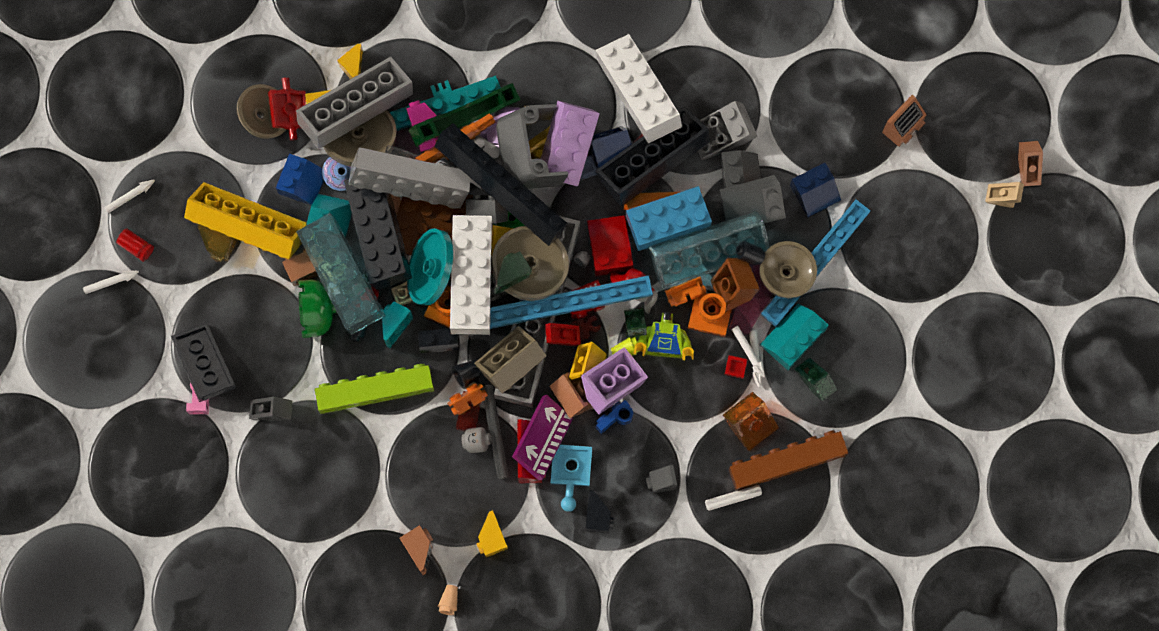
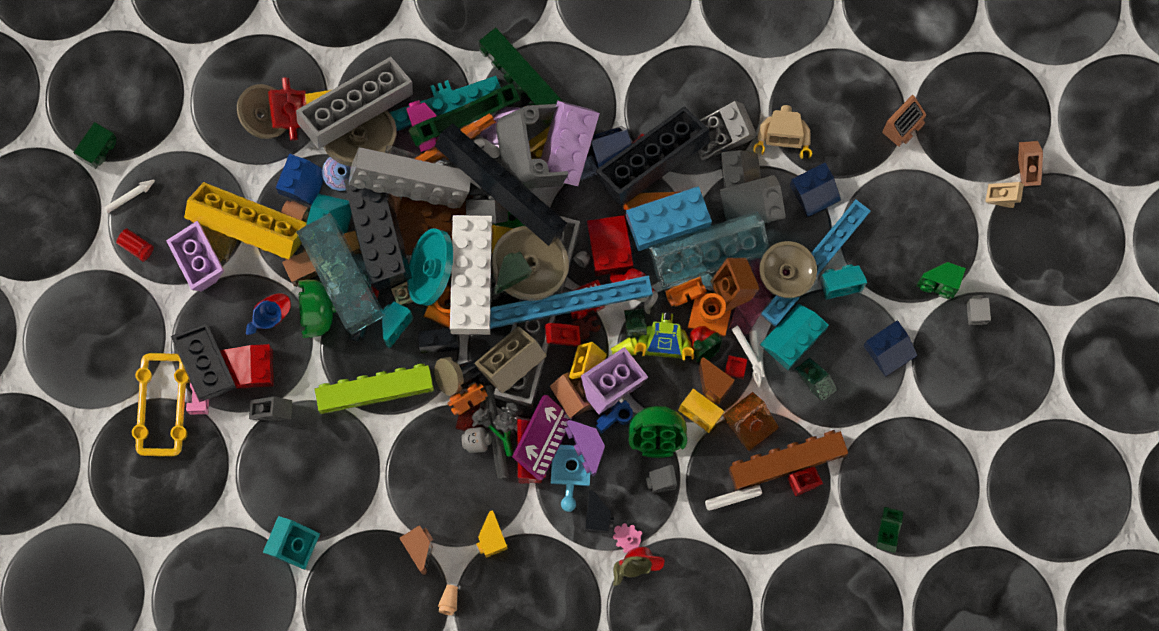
(95, 145): none -> dark green brick
(126, 275): white piece -> none
(178, 432): none -> yellow bar
(196, 257): none -> lavender slope
(250, 365): none -> red slope
(269, 312): none -> blue hair
(291, 542): none -> teal slope
(296, 210): none -> nougat brick
(352, 61): yellow slope -> none
(353, 241): none -> dark orange plate
(448, 376): none -> dark tan tile
(503, 421): none -> dark grey plant
(517, 70): none -> dark green brick
(587, 444): none -> medium lavender slope
(627, 537): none -> bright pink piece
(636, 562): none -> olive hair
(638, 88): white brick -> none
(658, 422): none -> green cylinder
(701, 410): none -> yellow hinge
(705, 342): none -> dark green piece
(714, 381): none -> dark orange slope
(750, 253): black brick -> none
(784, 130): none -> tan torso
(804, 480): none -> red slope
(842, 282): none -> teal slope
(889, 529): none -> dark green slope
(890, 348): none -> dark blue slope
(942, 280): none -> green slope
(978, 310): none -> light grey brick

